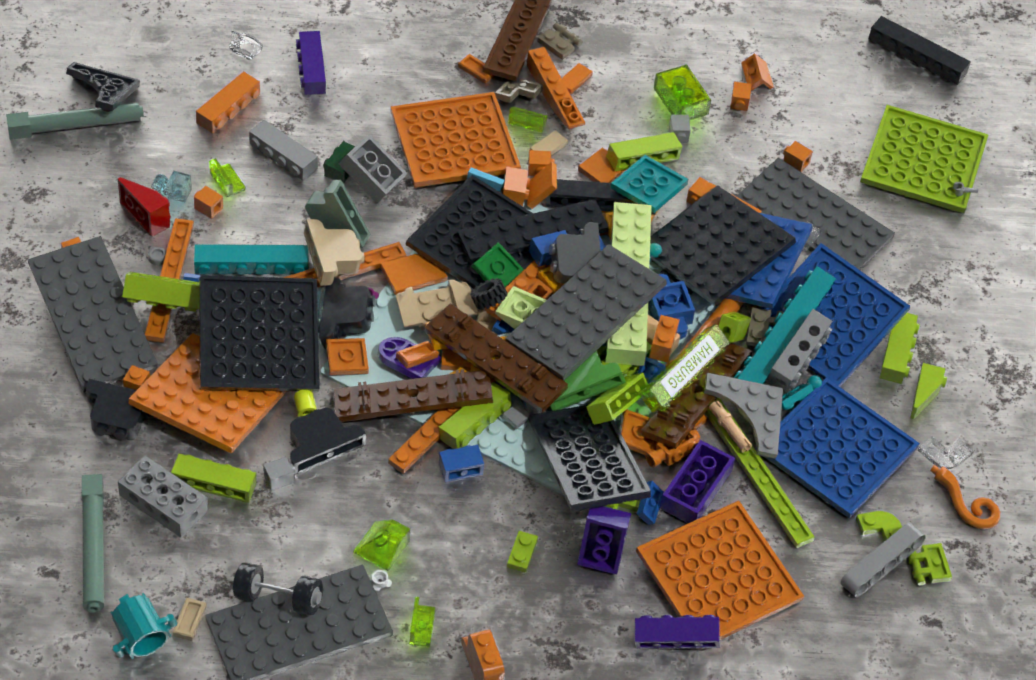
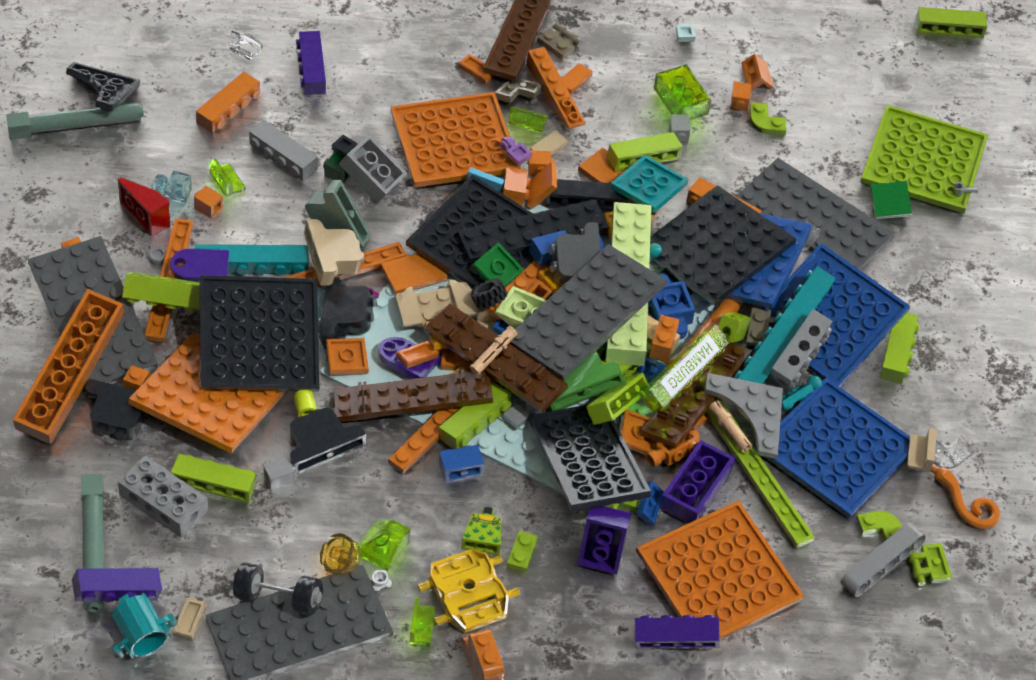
(68, 366): none -> orange brick
(114, 583): none -> dark purple brick
(199, 263): none -> dark purple tile
(340, 555): none -> clear yellow cylinder
(343, 145): none -> black plate
(447, 581): none -> yellow piece
(483, 532): none -> lime torso
(499, 344): none -> light nougat pin
(517, 153): none -> medium lavender plate
(685, 33): none -> light aqua plate
(767, 124): none -> lime plate
(797, 156): orange brick -> none
(891, 200): none -> green tile
(919, 50): black brick -> none
(922, 451): none -> tan panel
(928, 387): lime slope -> none
(951, 22): none -> lime brick

